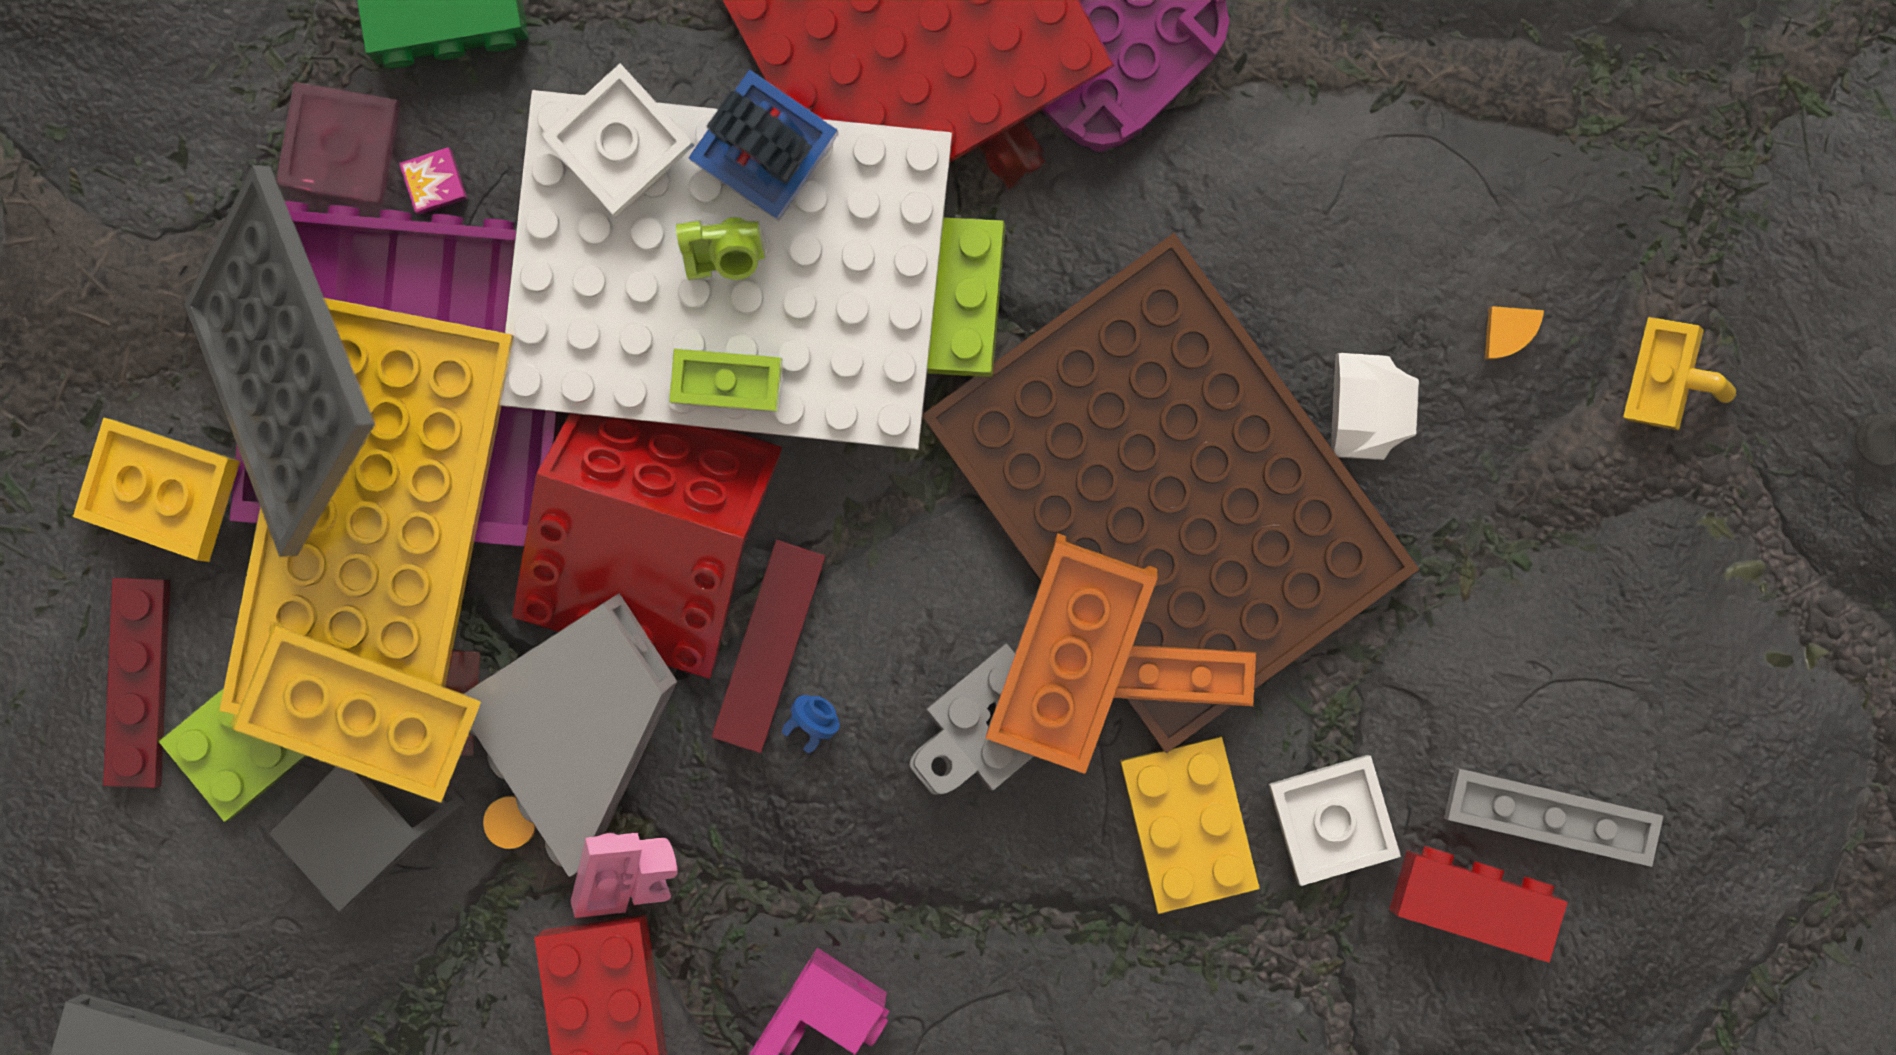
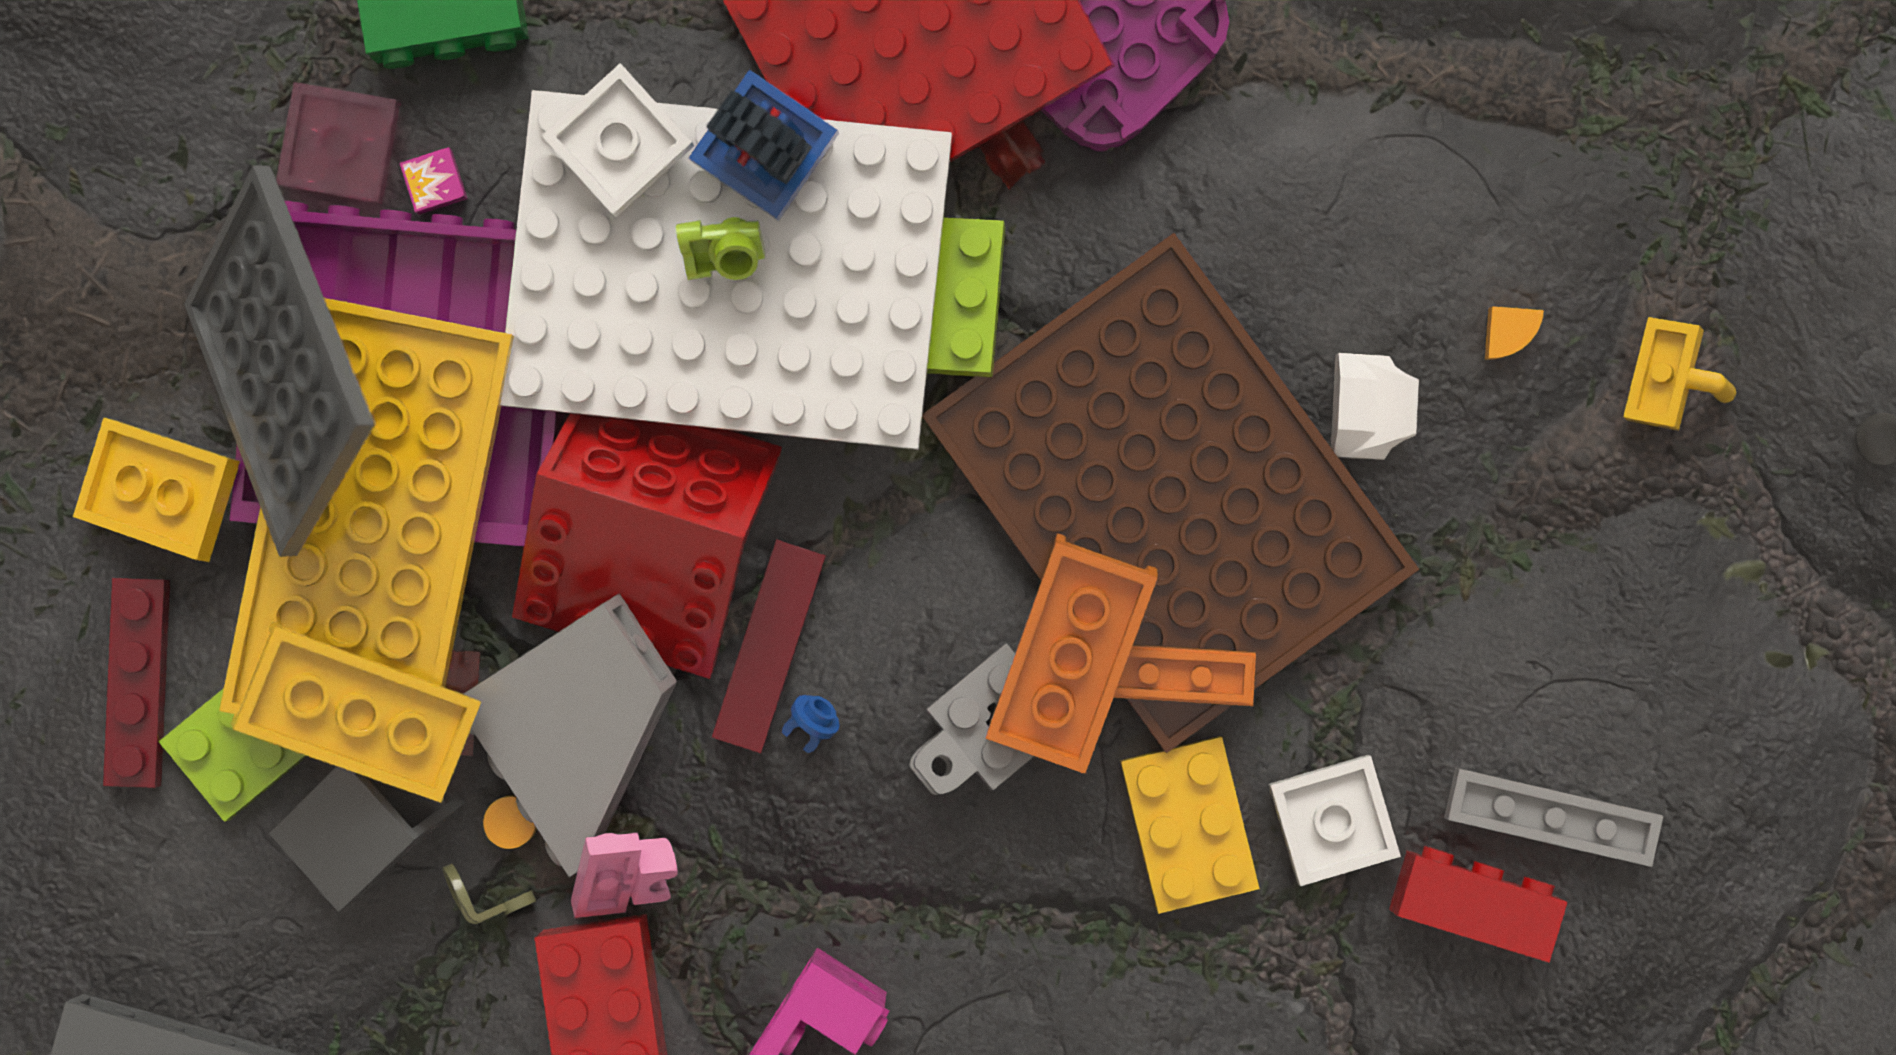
(465, 906): none -> olive piece
(725, 380): lime plate -> none

